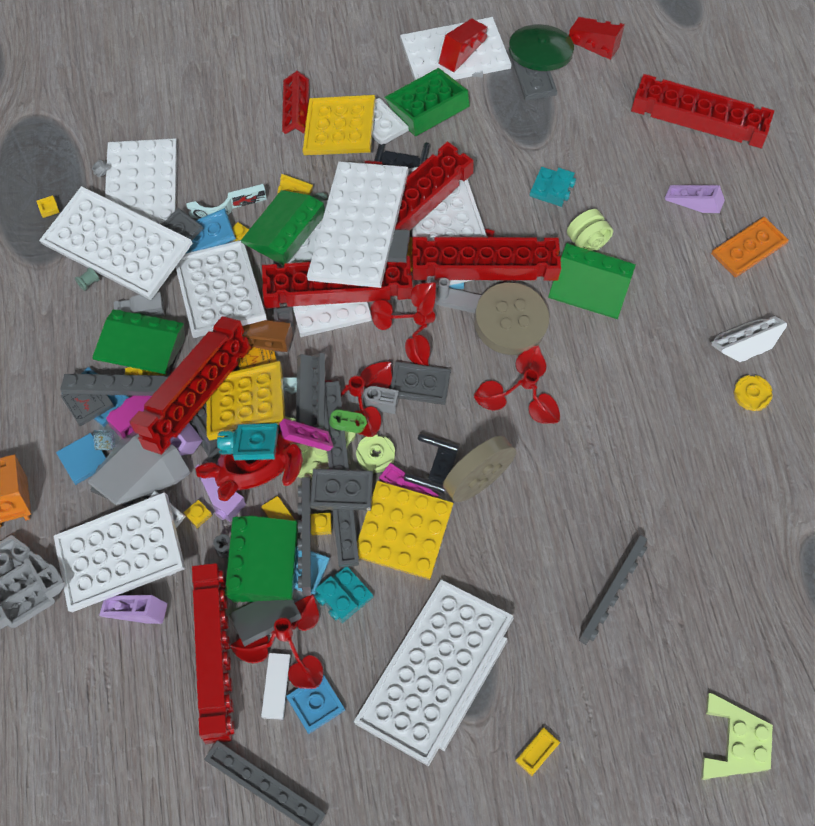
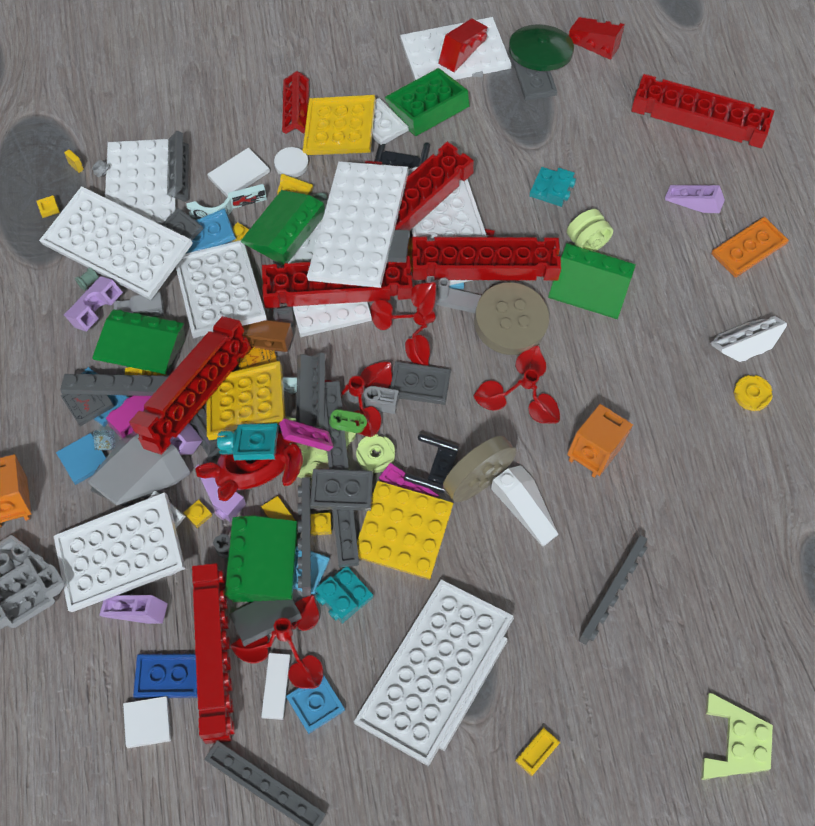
(74, 161): none -> yellow tile
(82, 313): none -> lavender arch
(147, 722): none -> white tile
(165, 676): none -> blue tile
(177, 155): none -> dark grey fence
(238, 172): none -> white tile
(291, 162): none -> white tile
(524, 500): none -> white wedge
(599, 440): none -> orange container

